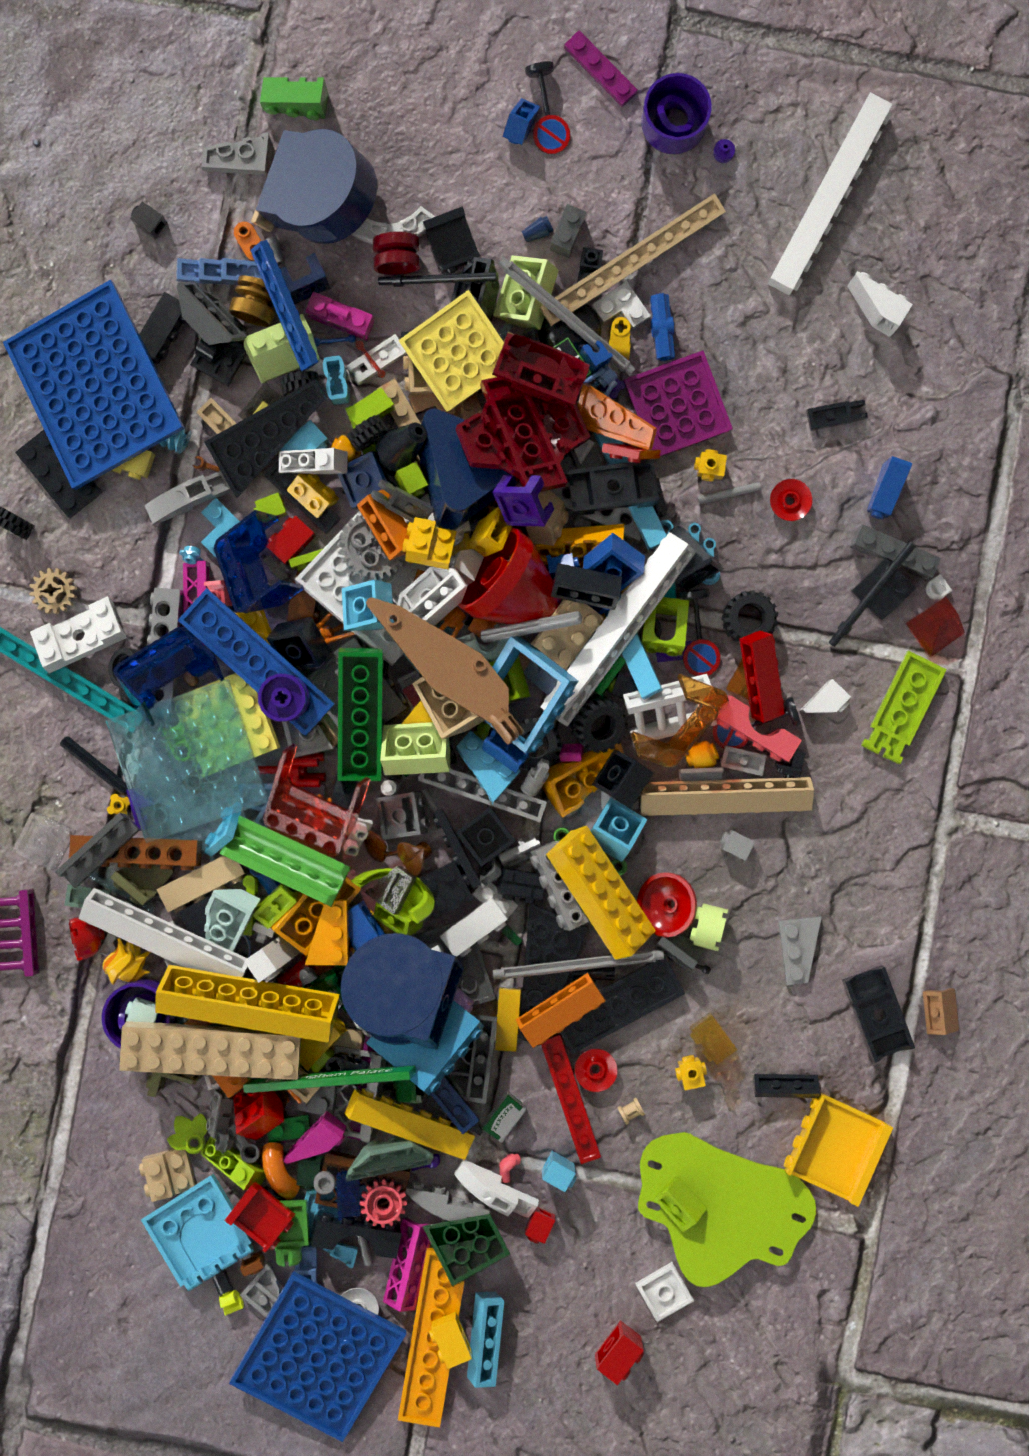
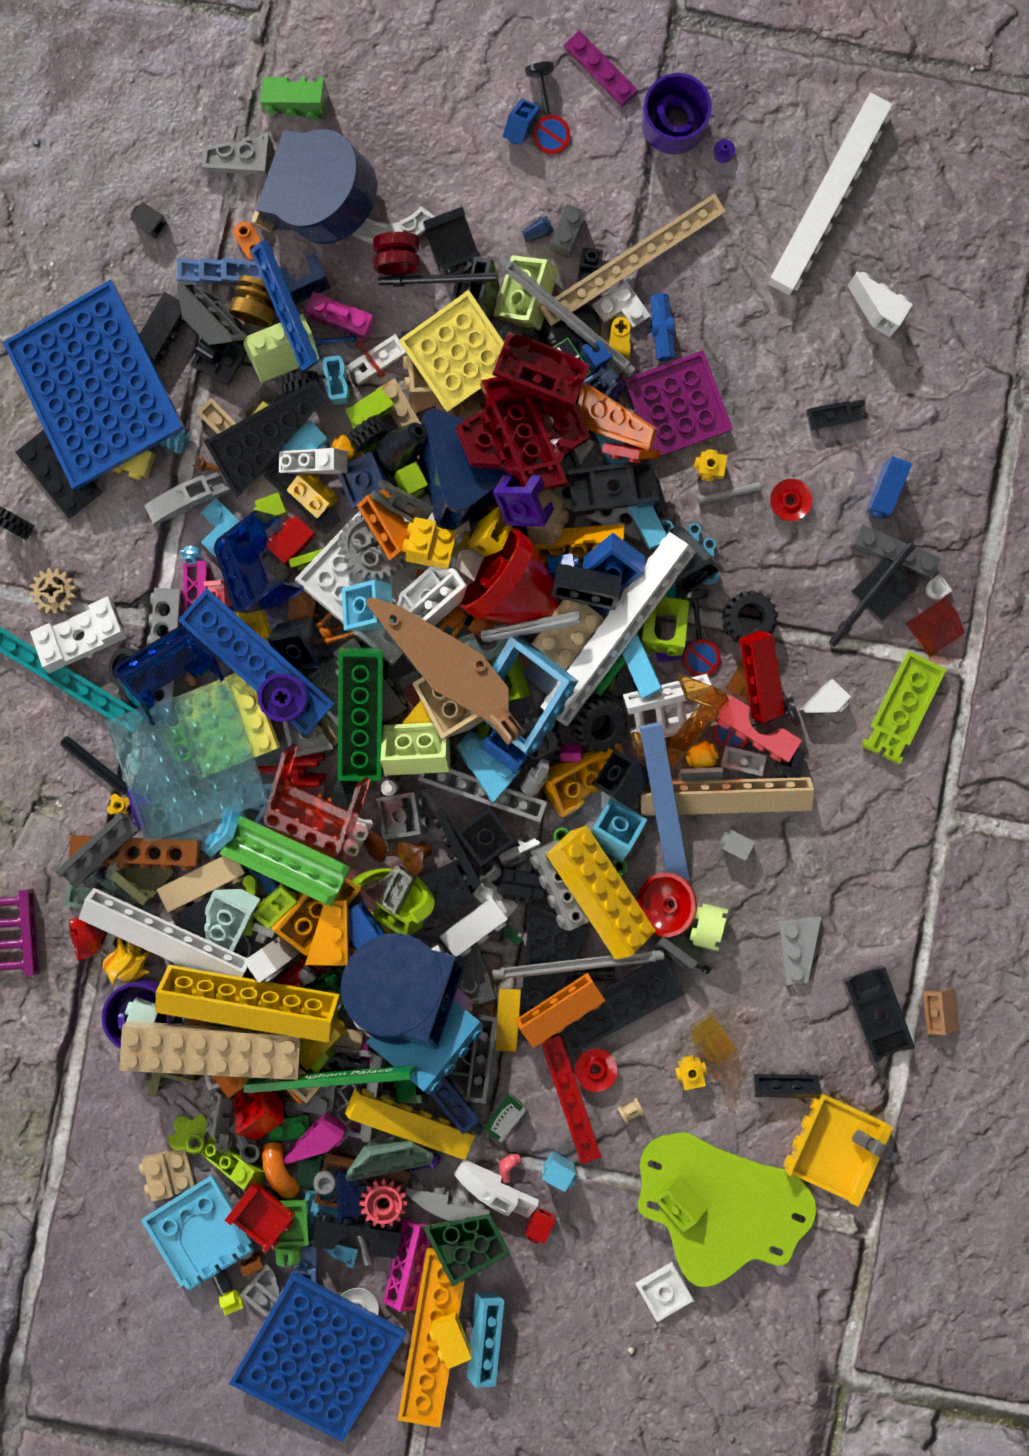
(274, 245): light grey pin -> none
(619, 1353): red brick -> none
(664, 799): none -> medium blue tile
(875, 1146): none -> dark grey bar

